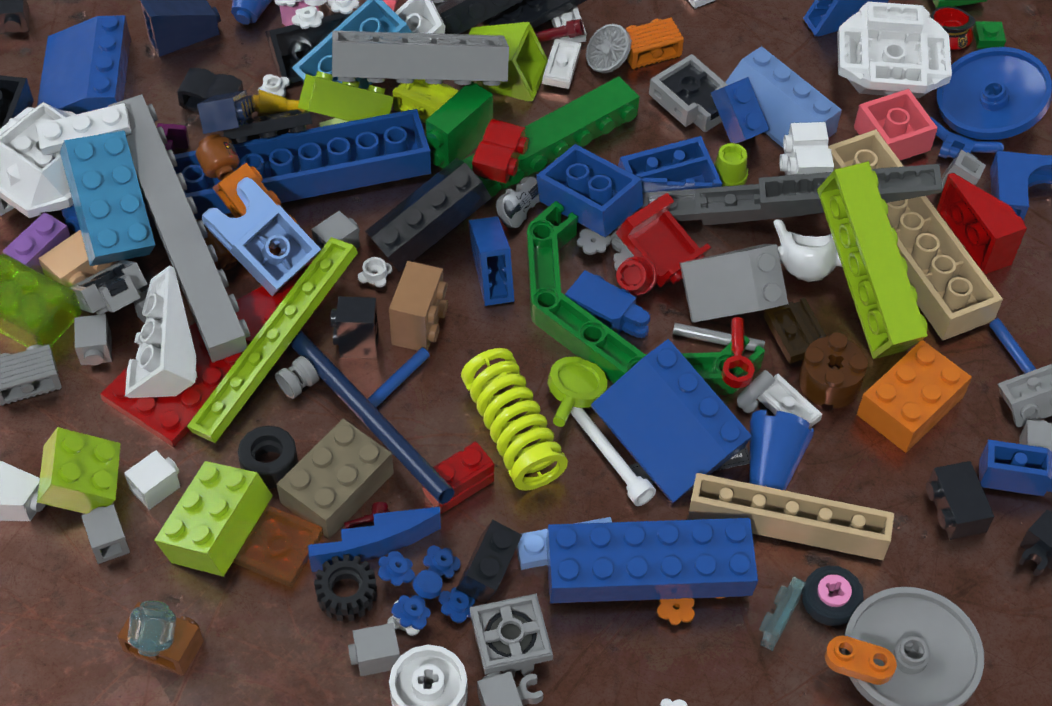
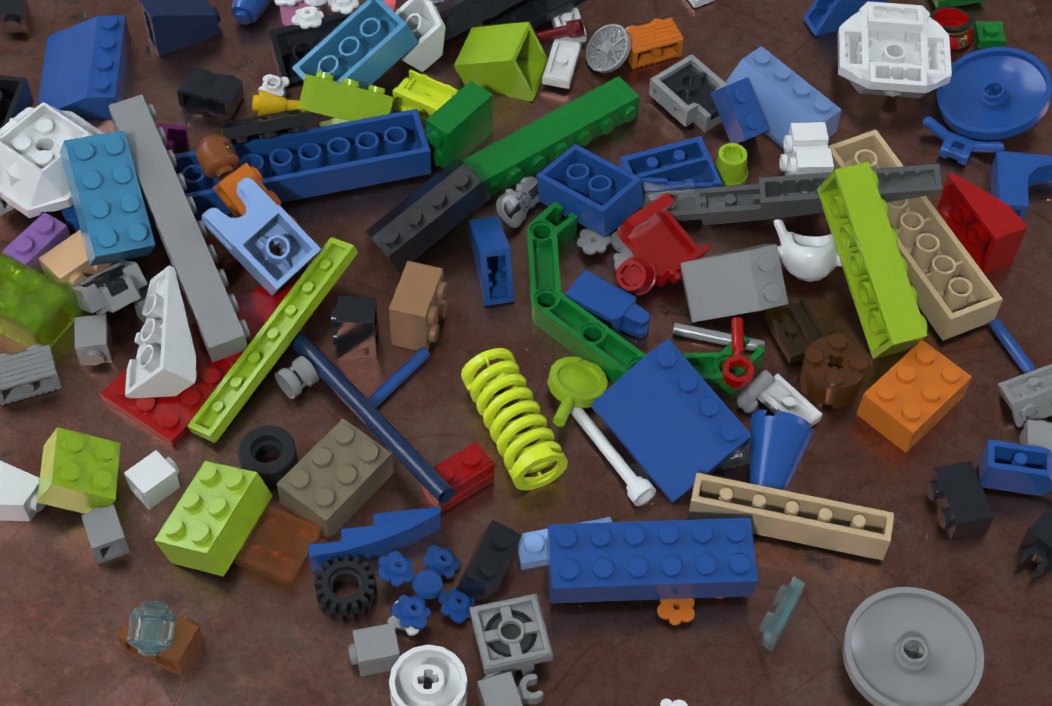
(95, 122): white plate -> none
(225, 111): dark blue brick -> none
(338, 227): light grey brick -> none
(377, 266): white plate -> none
(377, 507): dark red hand -> none
(419, 57): light grey brick -> none
(499, 151): red brick -> none
(832, 608): black wheel -> none
(860, 661): orange plate -> none
(899, 122): coral brick -> none
(965, 166): light grey brick -> none

